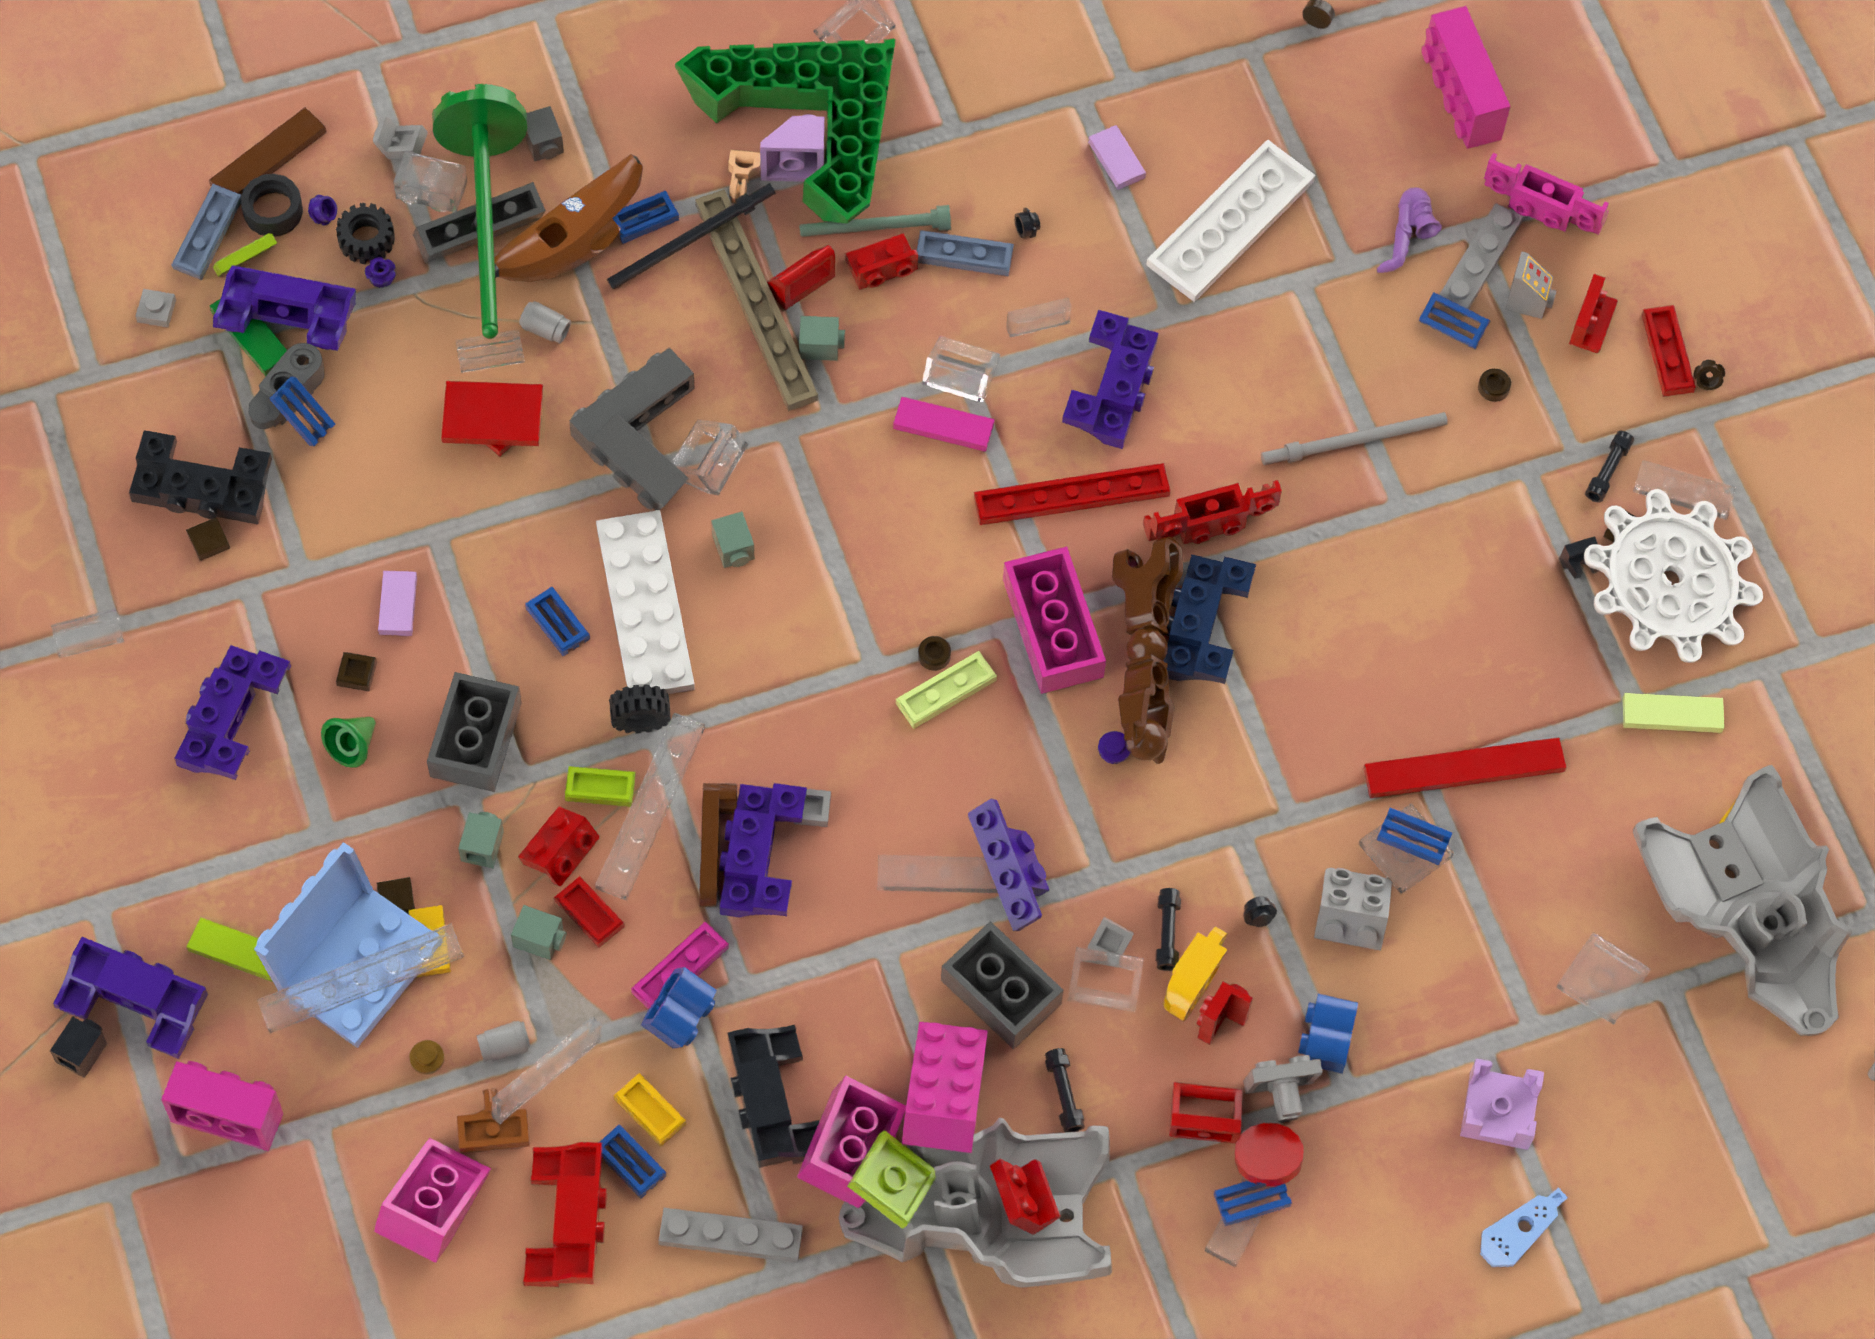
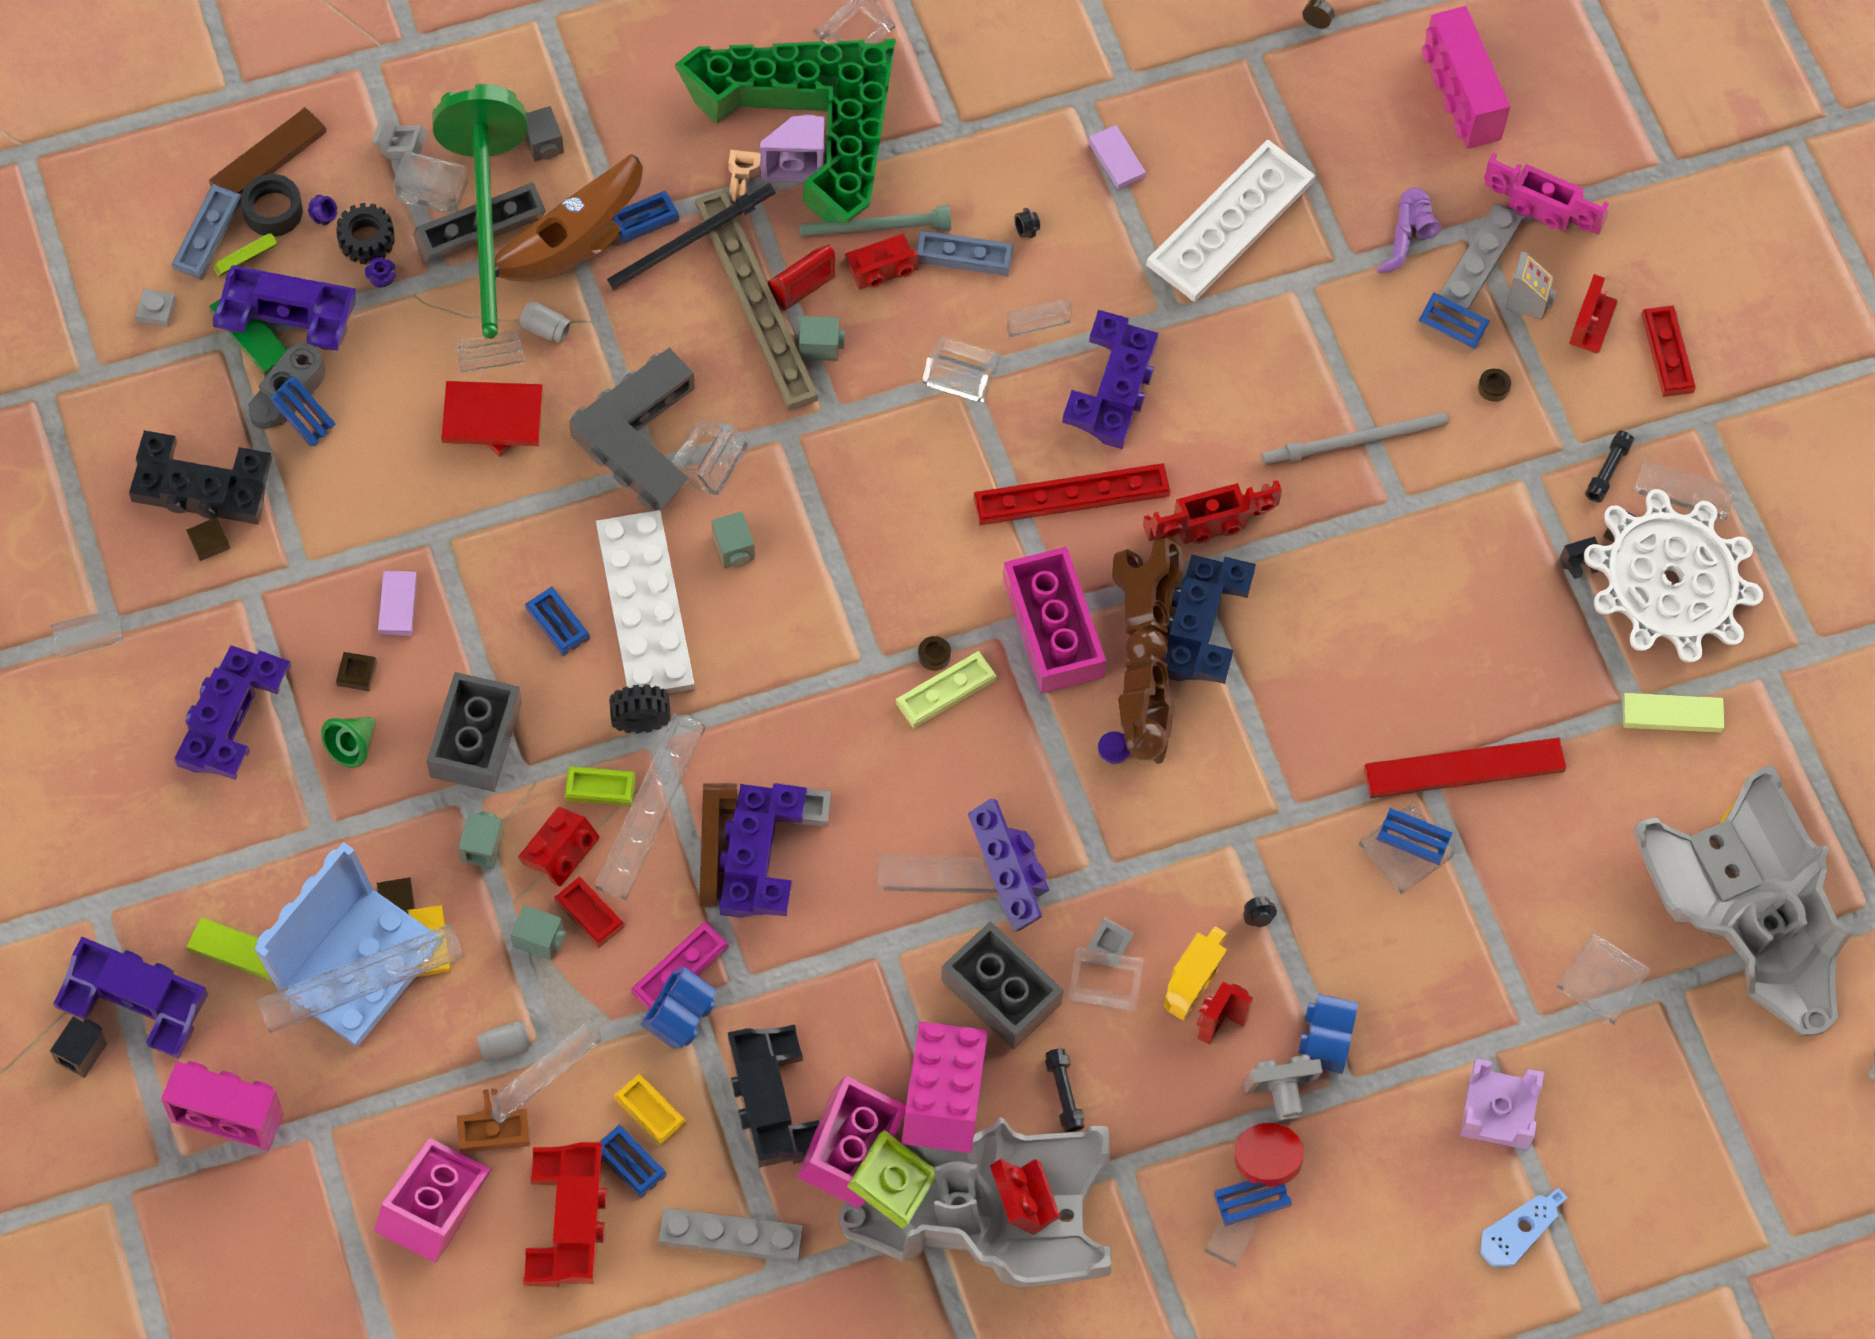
(426, 1057): pearl gold plate -> none
(943, 424): dark pink tile -> none
(1168, 902): black bar -> none
(1205, 1127): red tile -> none
(1353, 908): light grey bracket -> none
(1706, 382): dark brown plate -> none

